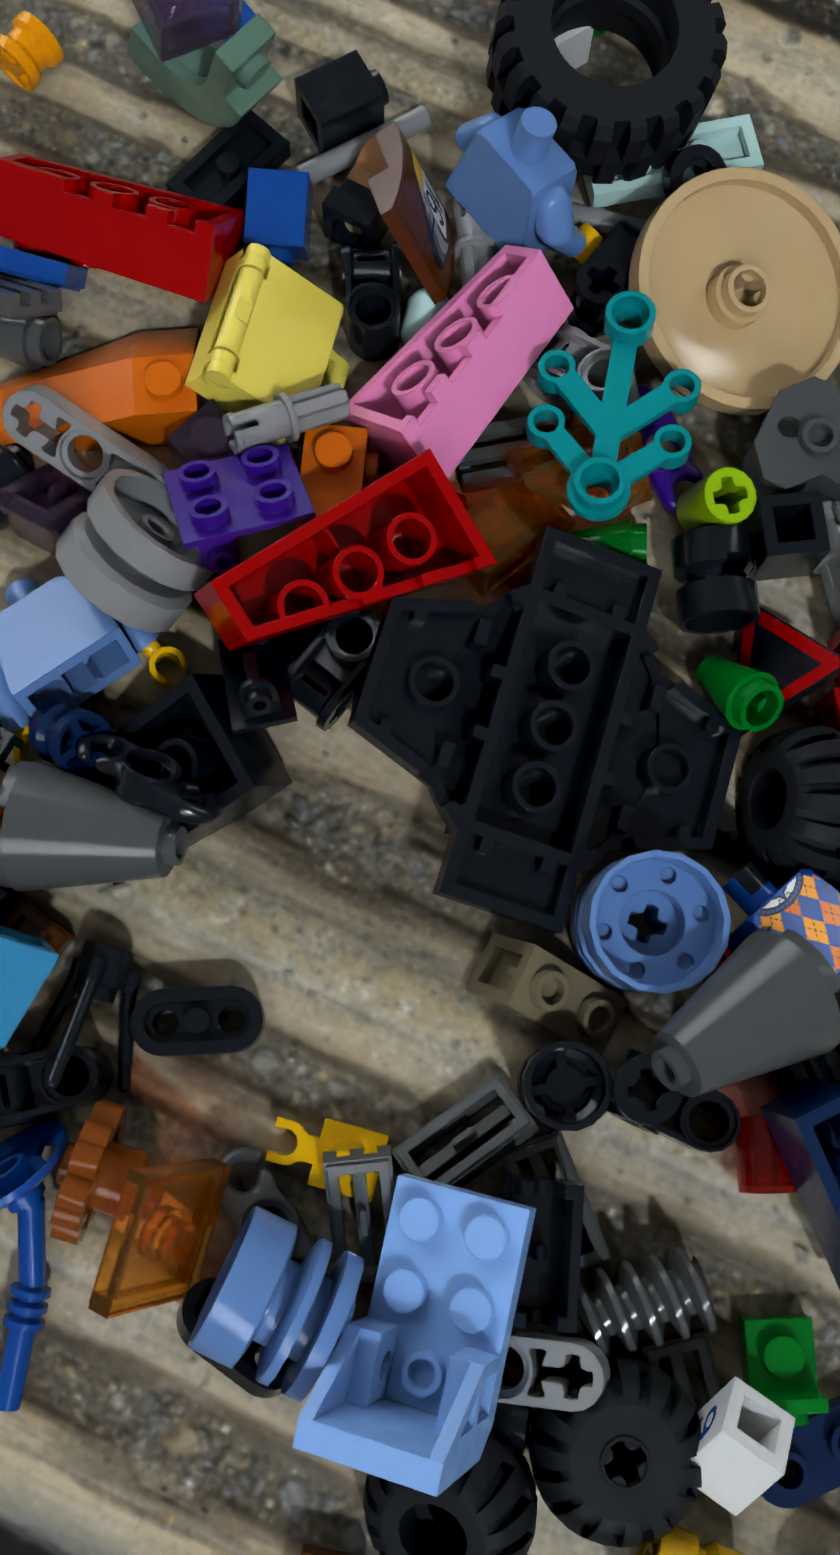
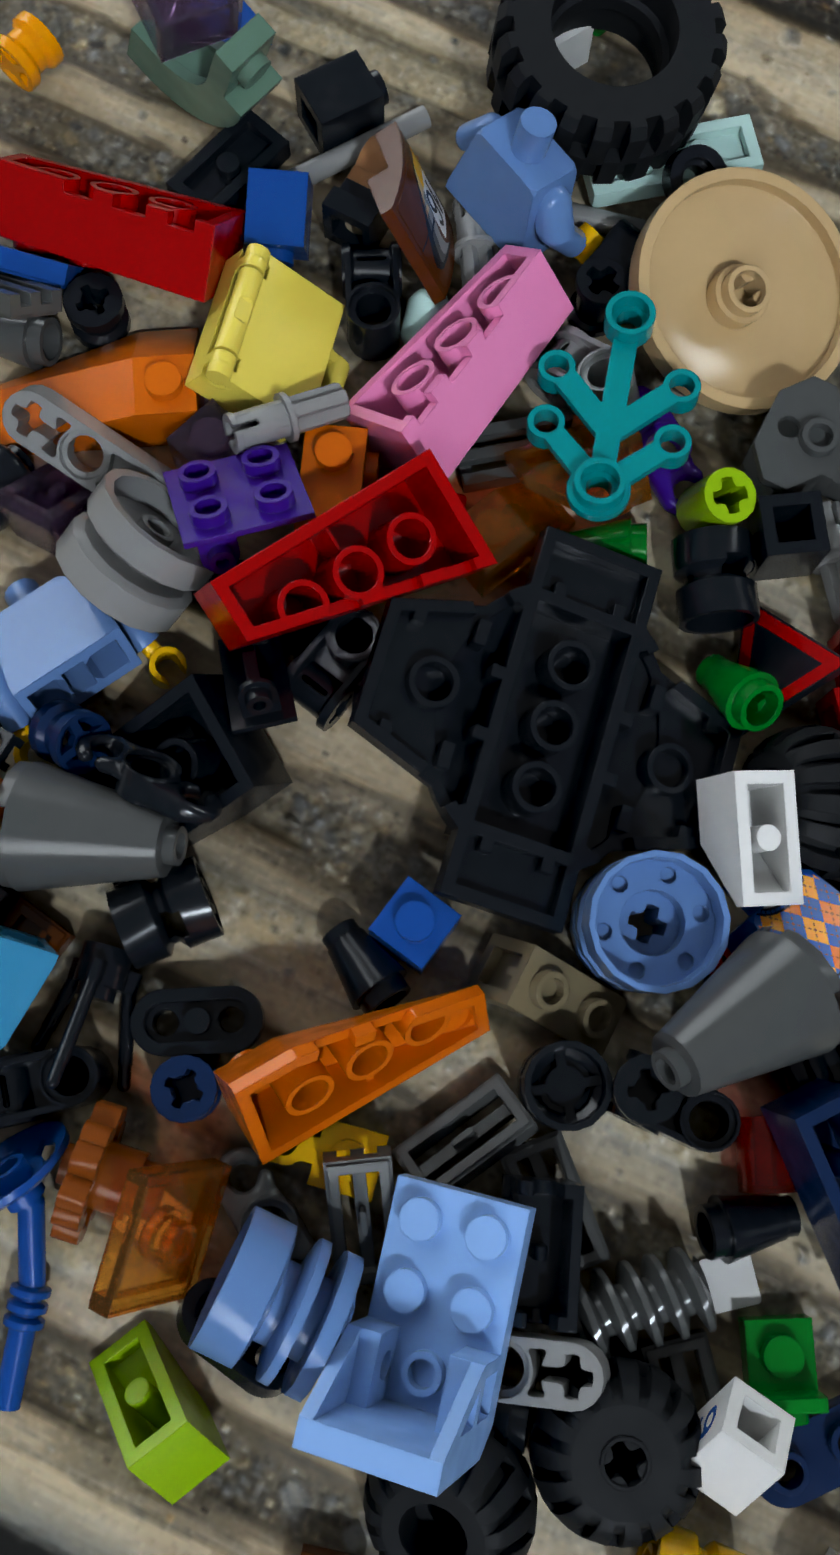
(93, 325): none -> black wheel
(148, 930): none -> black wheel
(157, 1414): none -> lime slope
(197, 1092): none -> dark blue wheel
(330, 1070): none -> orange wedge
(365, 969): none -> black cone
(414, 925): none -> blue brick
(731, 1284): none -> white sticker
(742, 1224): none -> black cone
(752, 835): none -> white slope

